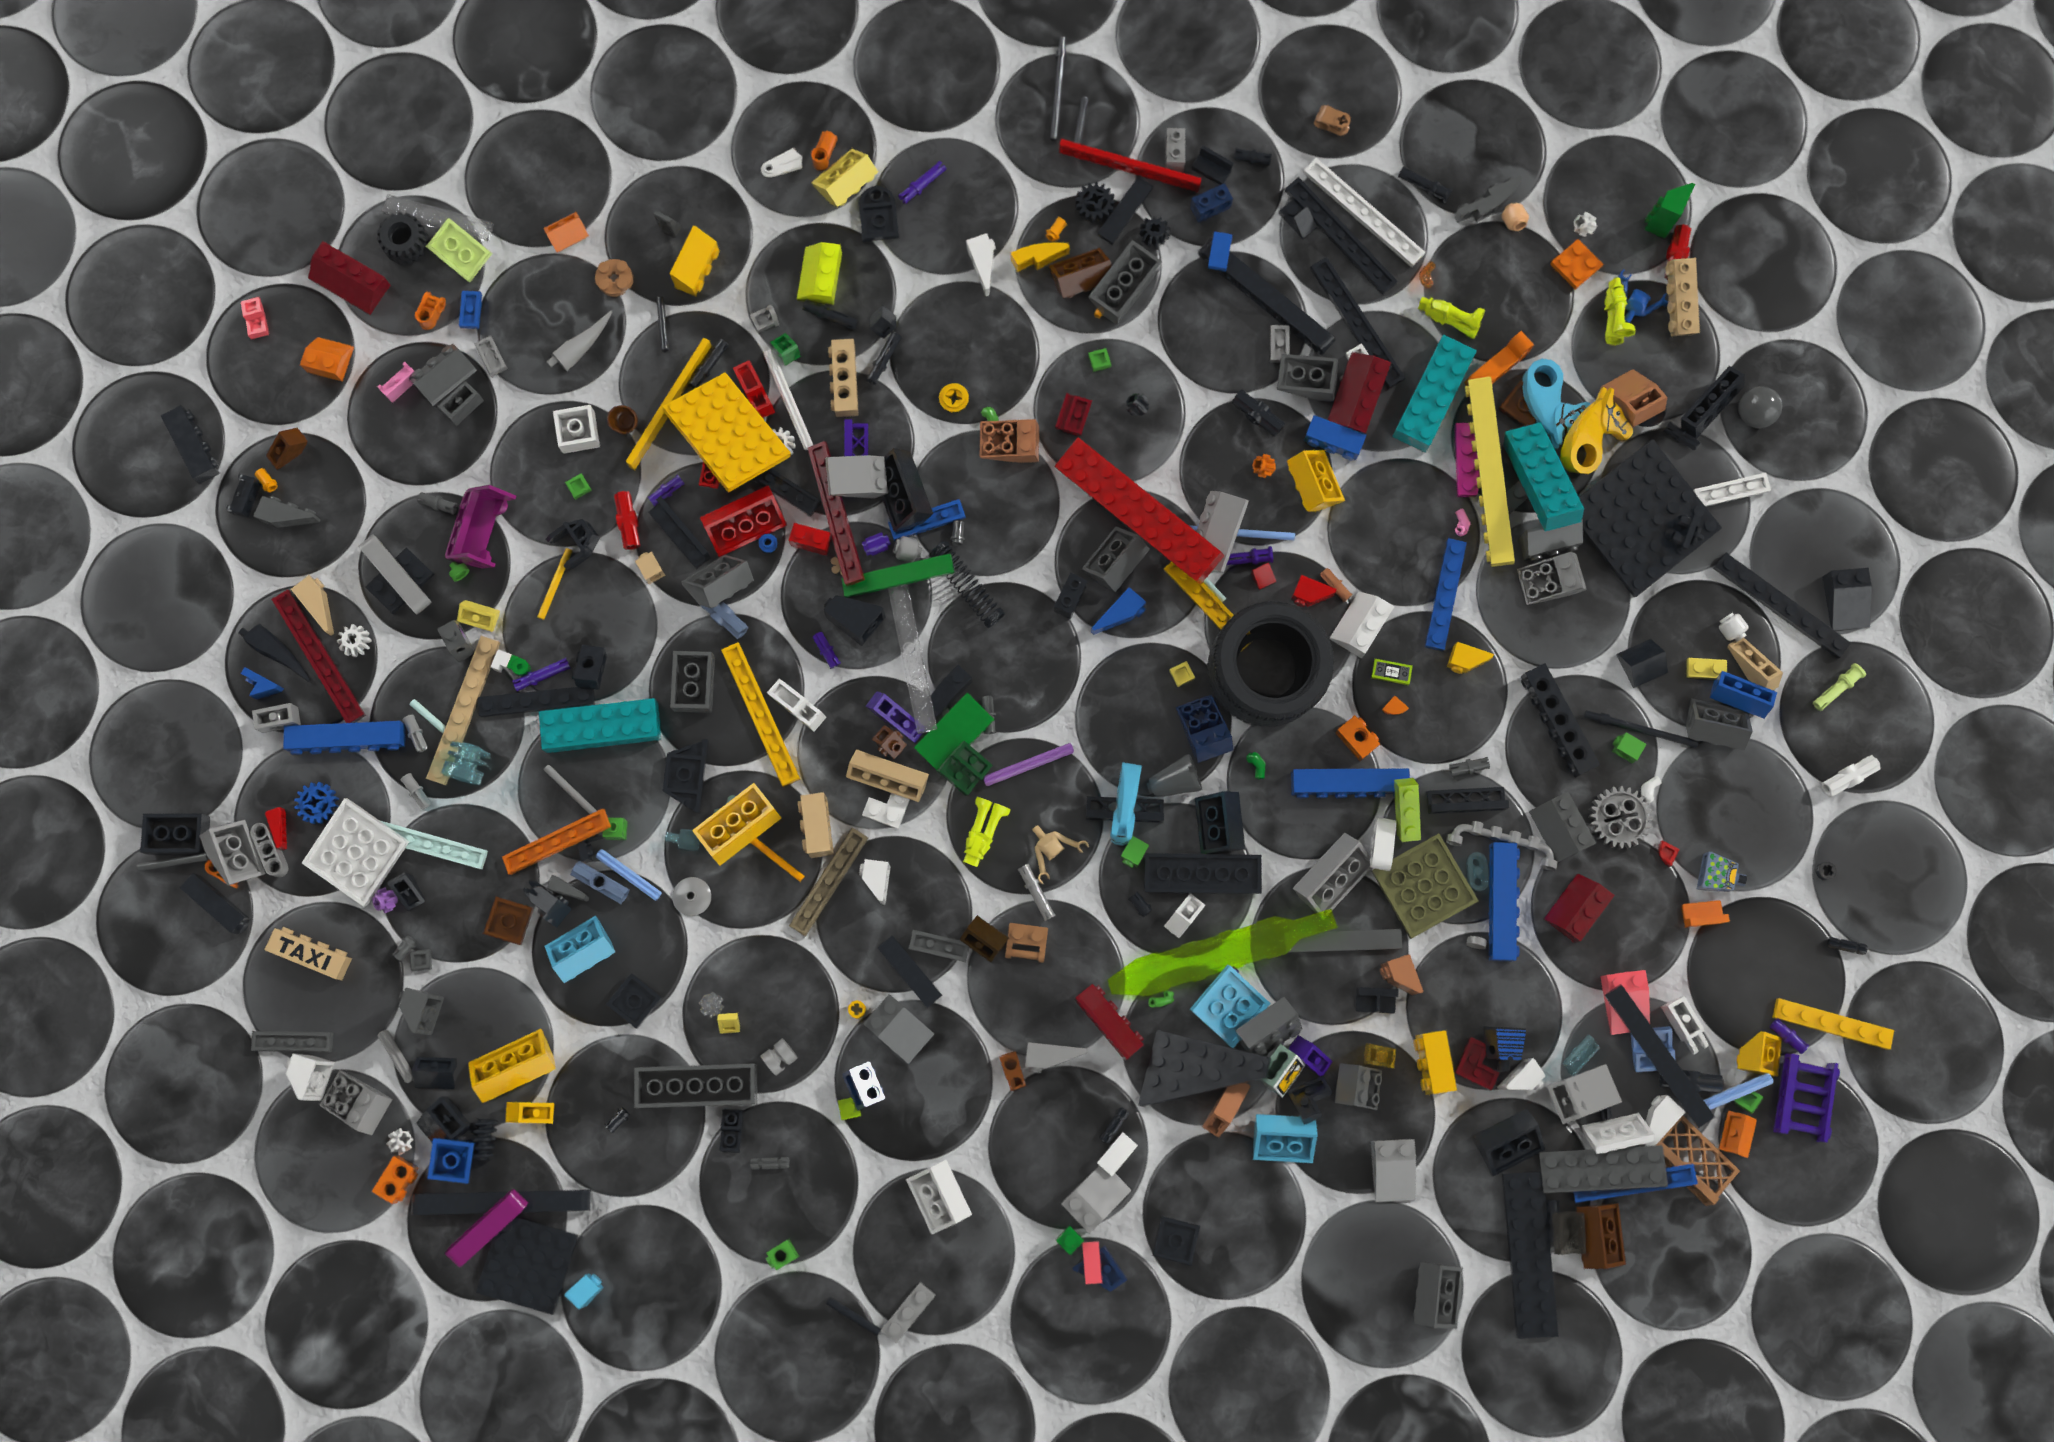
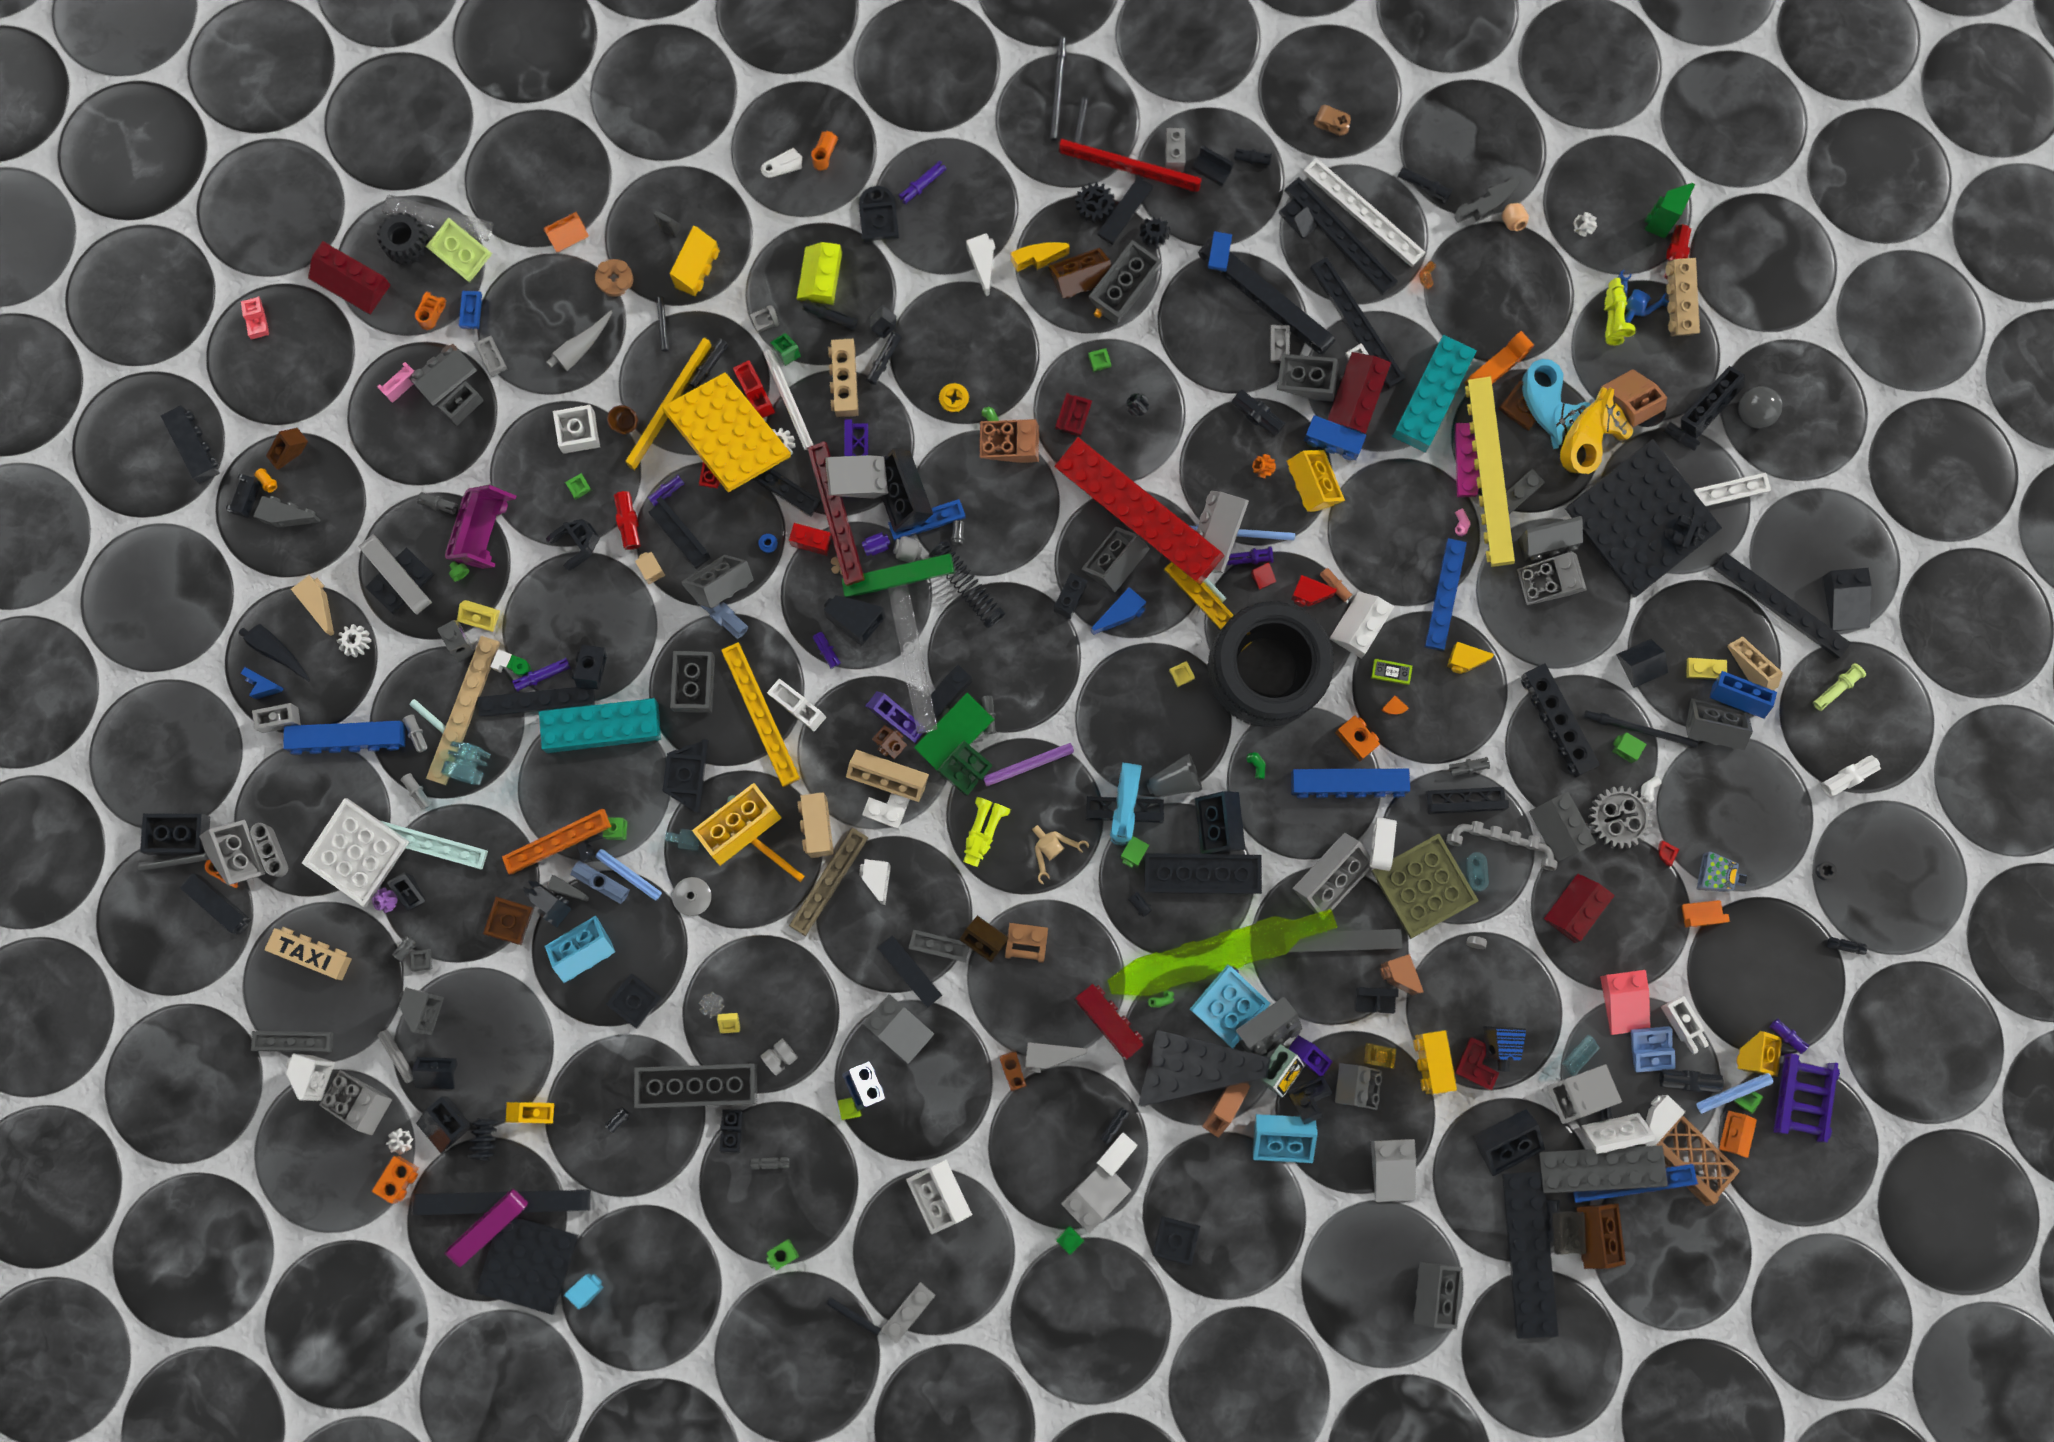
(277, 824): red slope -> none
(312, 795): blue gear -> none
(318, 657): dark red plate -> none
(327, 358): orange slope -> none
(450, 1160): blue slope -> none
(511, 1066): yellow slope -> none
(554, 584): yellow bar -> none
(569, 789): light grey bar -> none
(743, 521): red slope -> none
(845, 177): light yellow slope -> none
(861, 1005): yellow bush -> none
(1036, 892): light grey pin -> none
(1053, 233): light orange pin -> none
(1092, 1262): coral piece -> none
(1111, 1273): dark blue wing -> none
(1184, 915): white slope -> none
(1205, 728): dark blue slope -> none
(1211, 202): dark blue brick -> none
(1407, 809): lime brick -> none
(1447, 313): neon yellow piece -> none
(1503, 901): blue brick -> none
(1524, 1077): white slope -> none
(1543, 477): teal brick -> none
(1576, 264): orange plate -> none
(1659, 1056): black tile -> none
(1733, 627): white head -> none
(1833, 1024): yellow plate -> none

